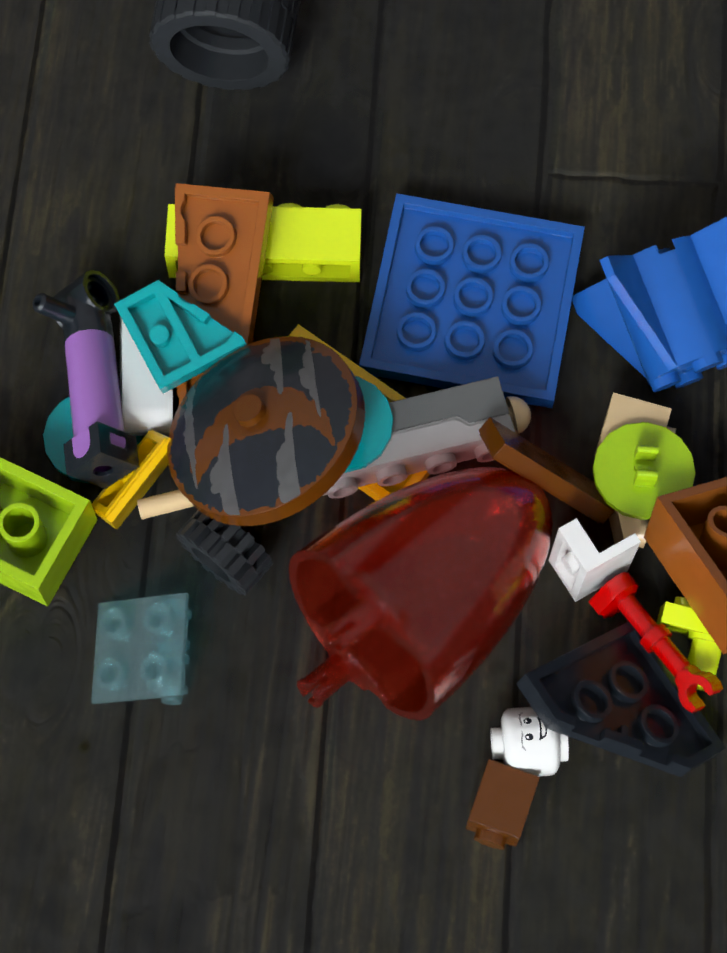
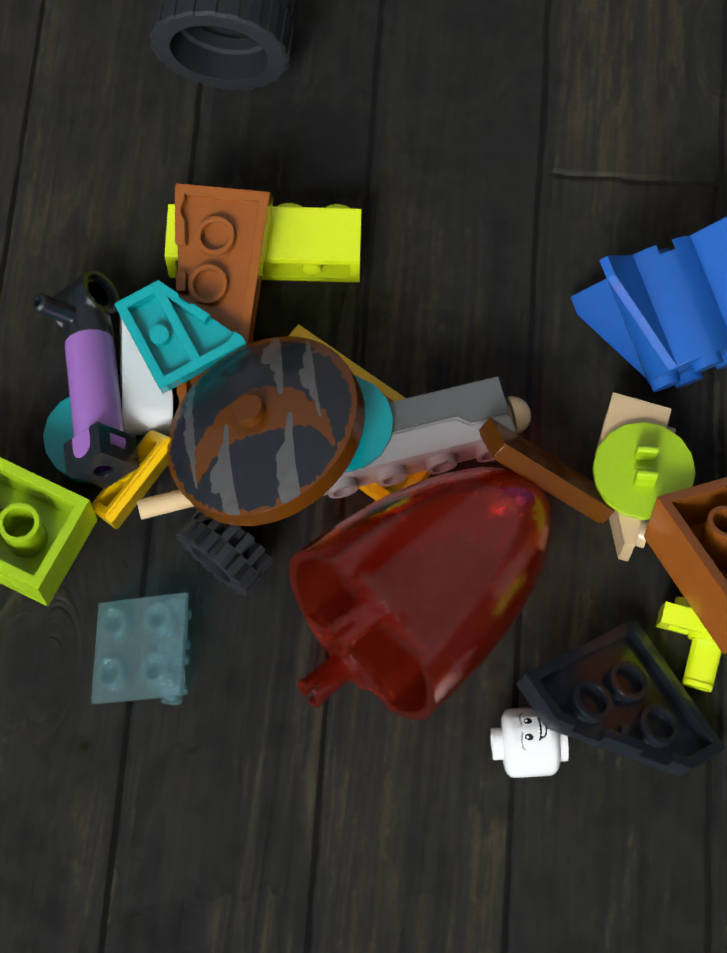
(472, 298): blue plate -> none
(501, 805): reddish brown brick -> none
(582, 565): white panel -> none
(619, 596): red piece -> none

